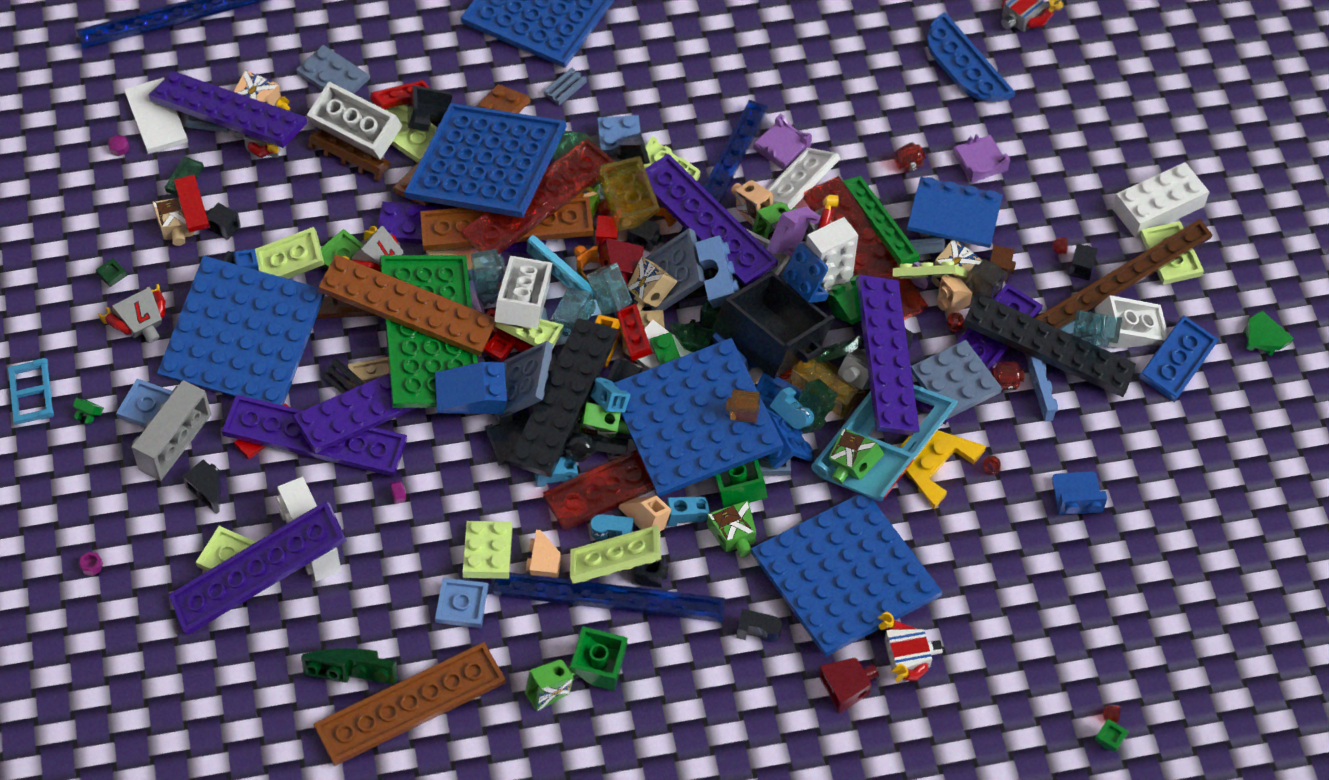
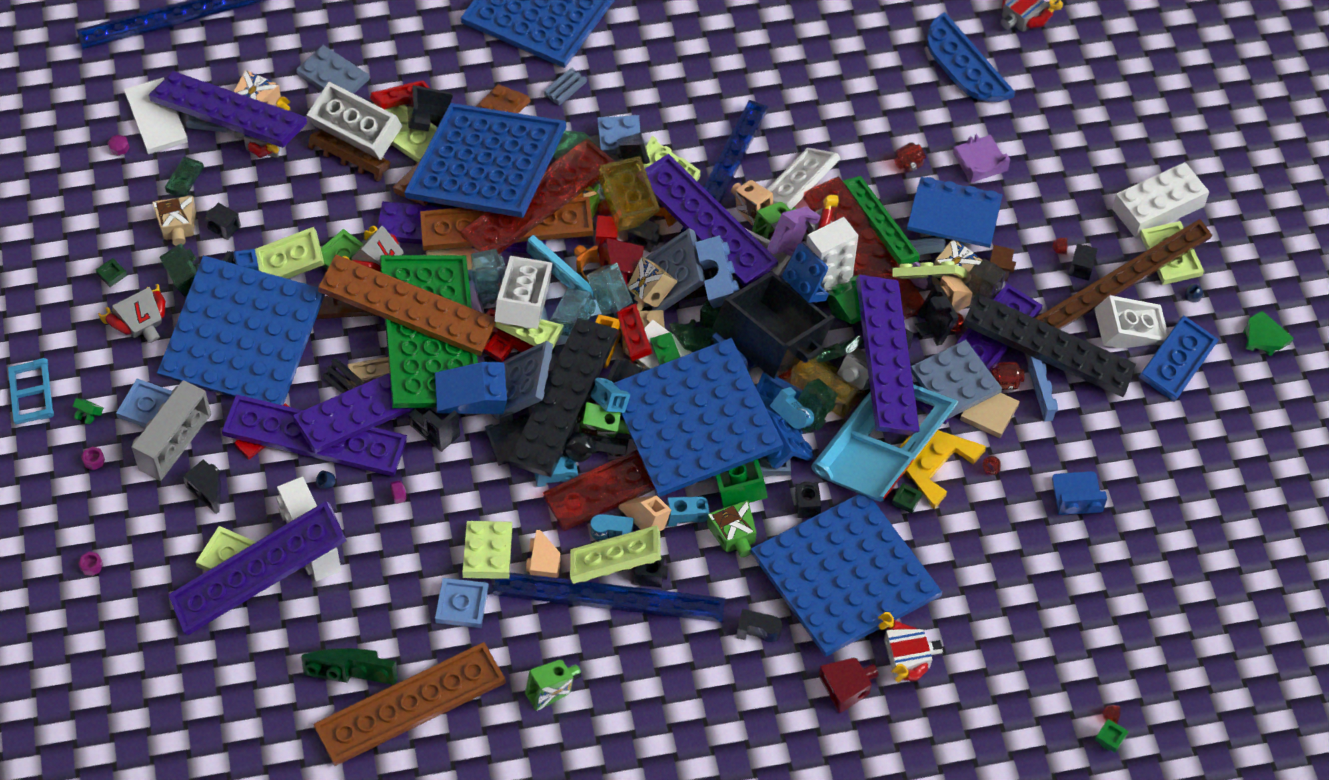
(93, 458): none -> magenta tile
(180, 267): none -> clear green brick
(191, 203): red tile -> none
(325, 480): none -> dark blue hinge
(435, 429): none -> black panel
(599, 657): green slope -> none
(743, 405): clear orange brick -> none
(782, 143): medium lavender piece -> none
(804, 507): none -> black brick
(853, 456): bright green torso -> none
(907, 498): none -> dark green plate
(938, 314): none -> black piece
(992, 414): none -> tan tile
(1097, 327): clear light blue brick -> none
(1196, 297): none -> dark blue hinge

